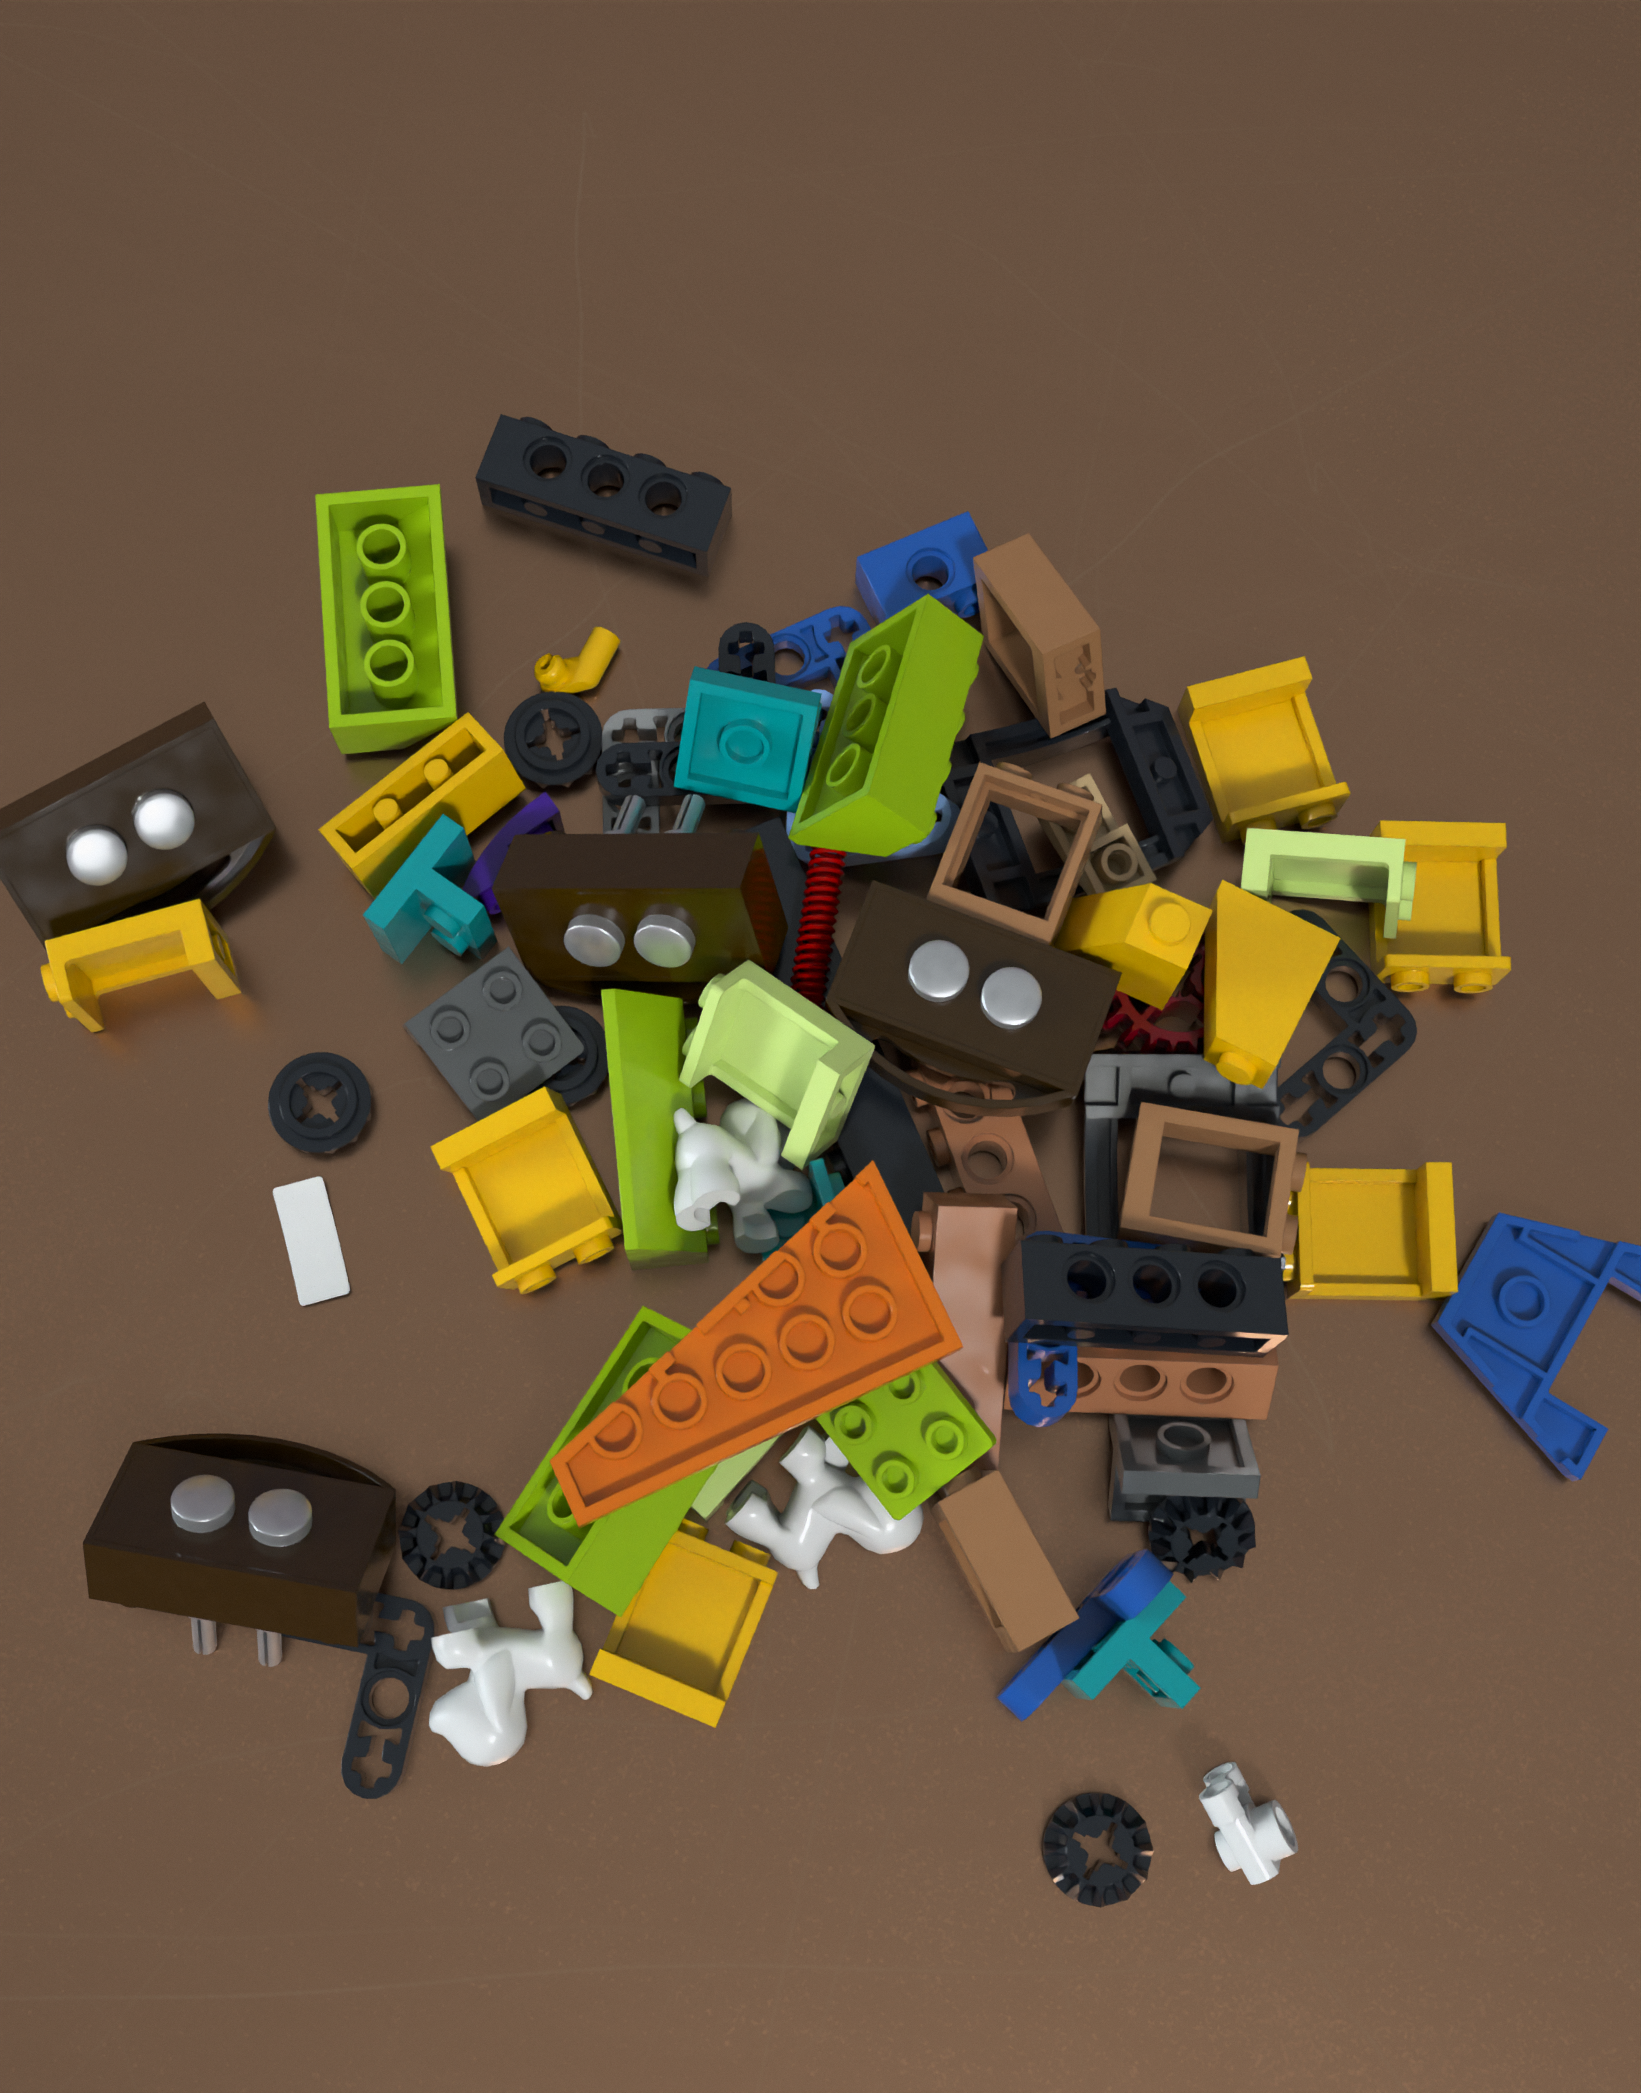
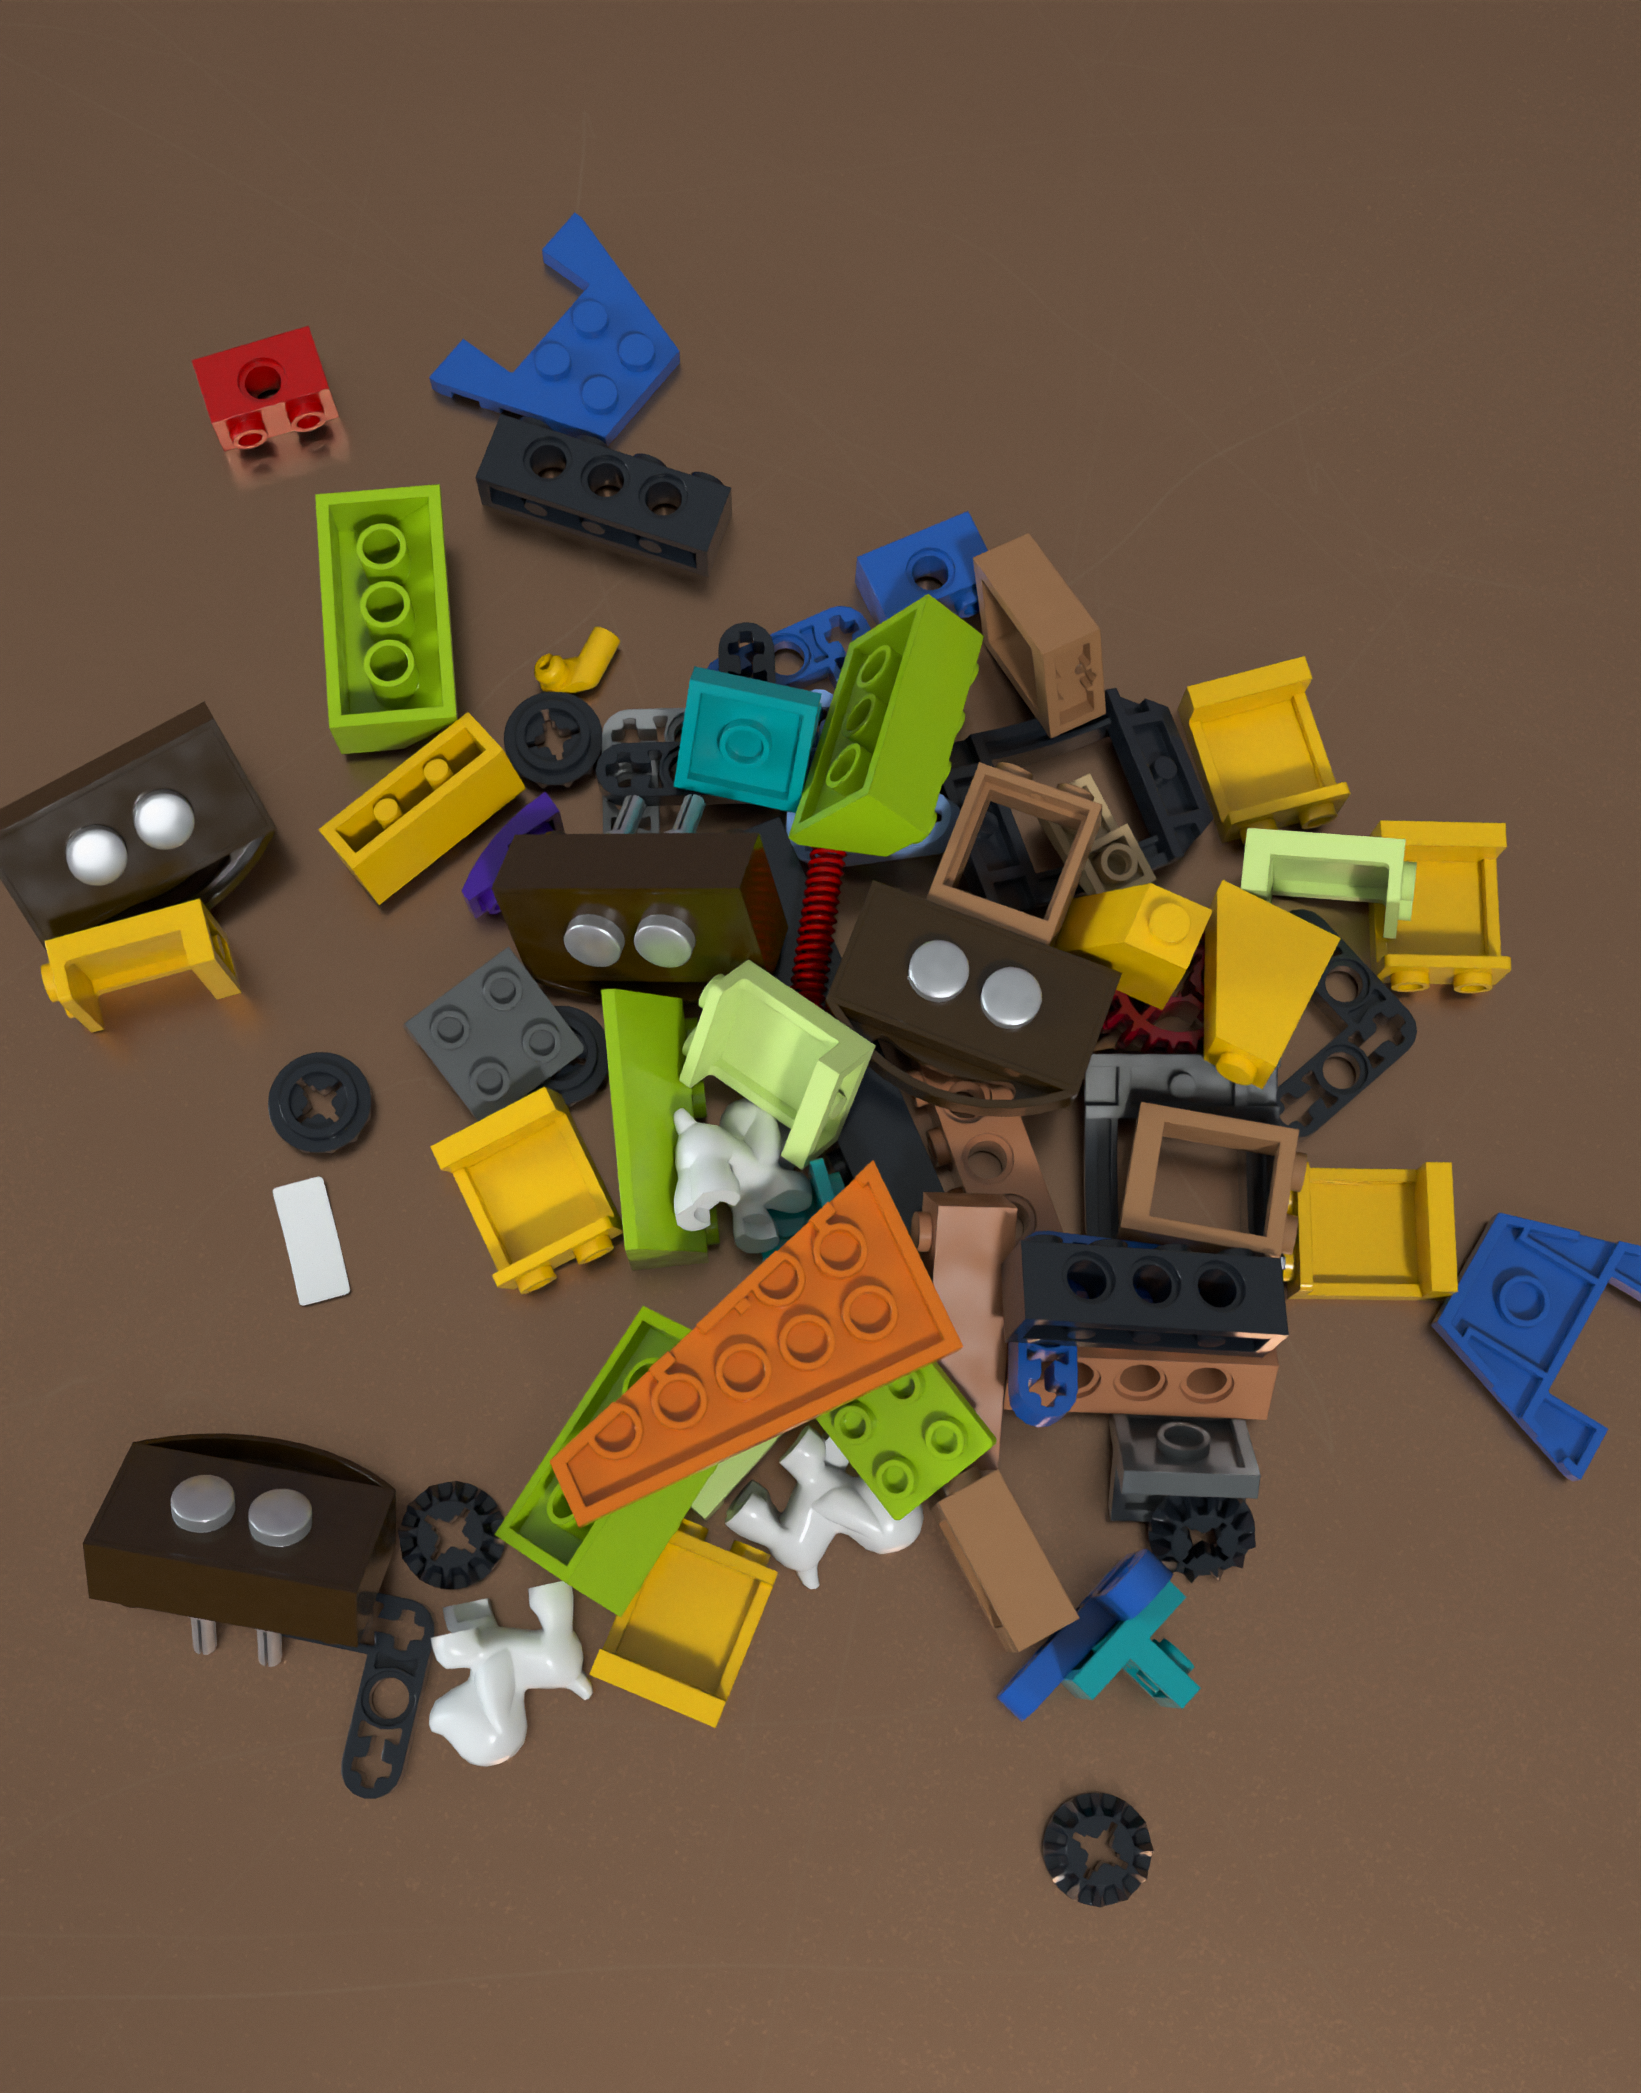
(240, 374): none -> red brick
(430, 894): teal bracket -> none
(591, 364): none -> blue wing
(1248, 1834): white plate -> none

